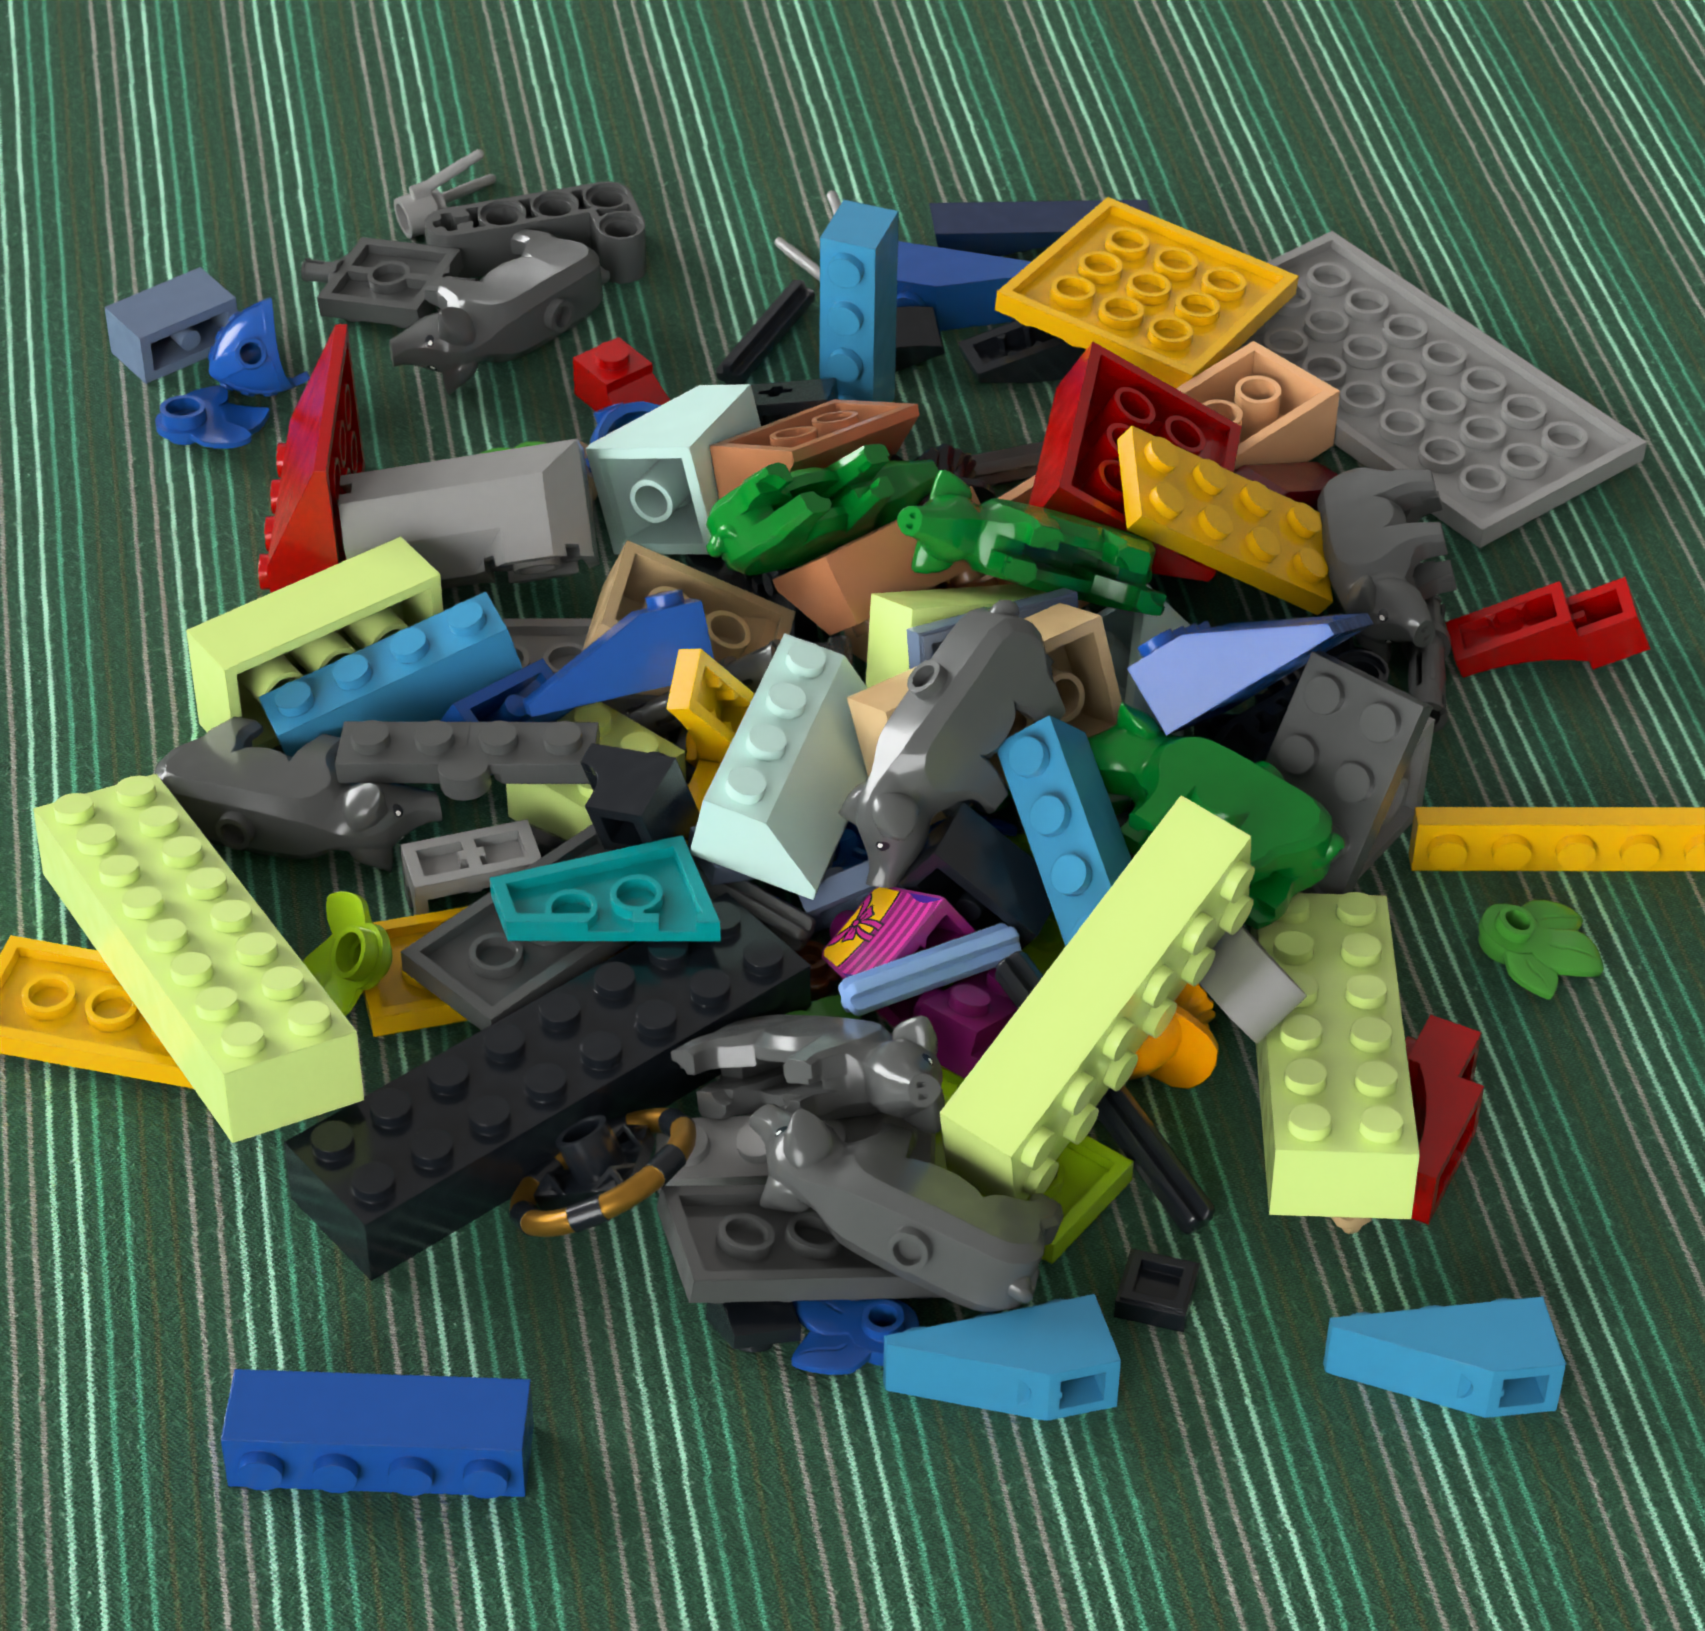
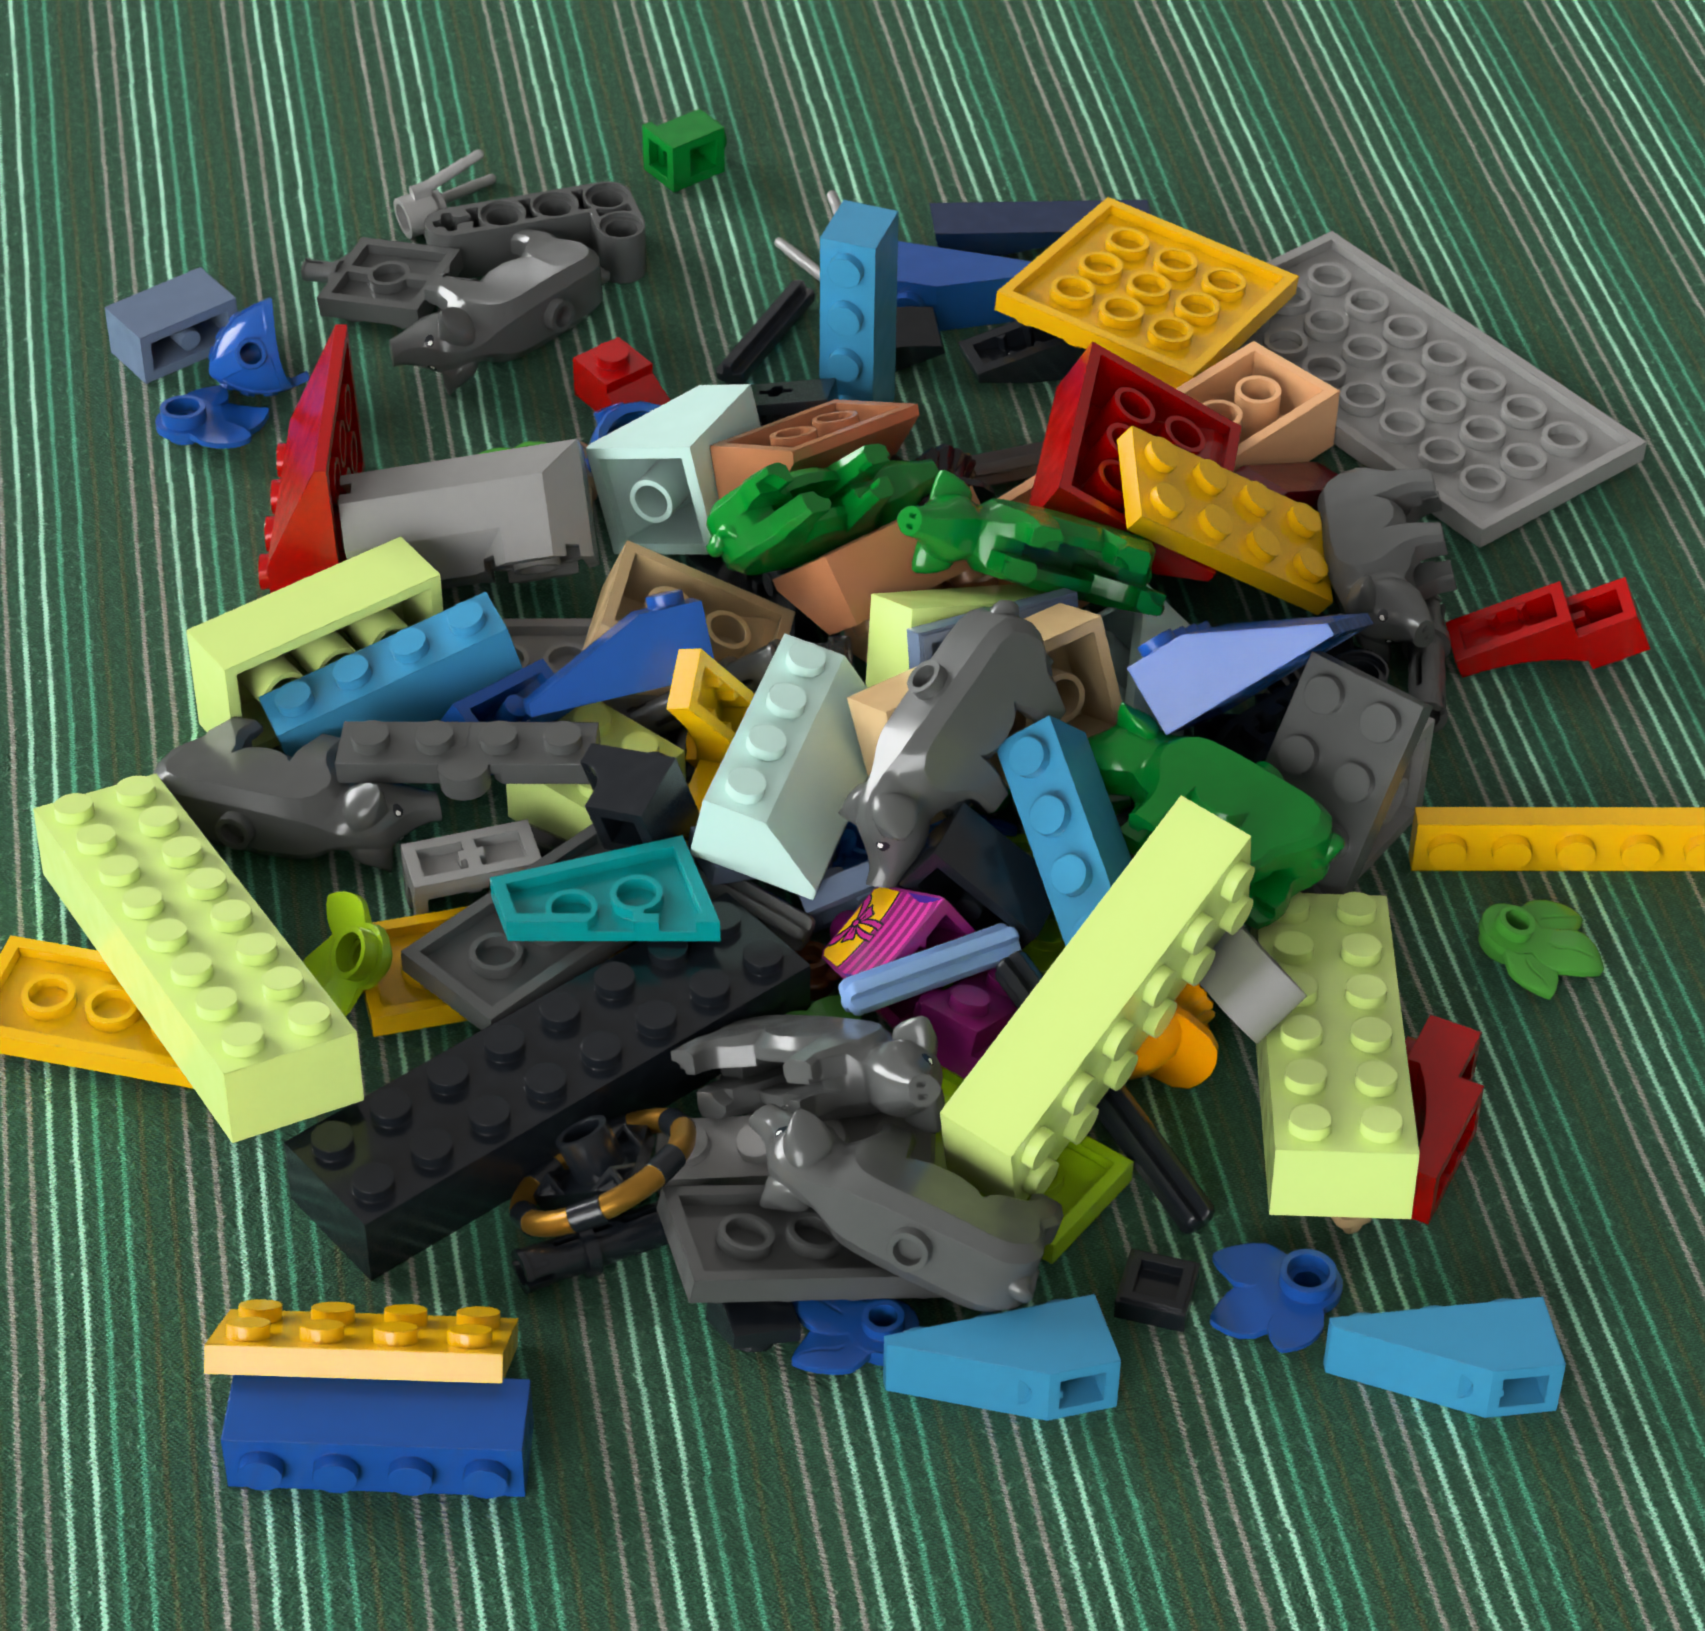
(353, 1345): none -> yellow plate
(589, 1250): none -> black pin
(684, 150): none -> green brick
(1276, 1294): none -> blue plate

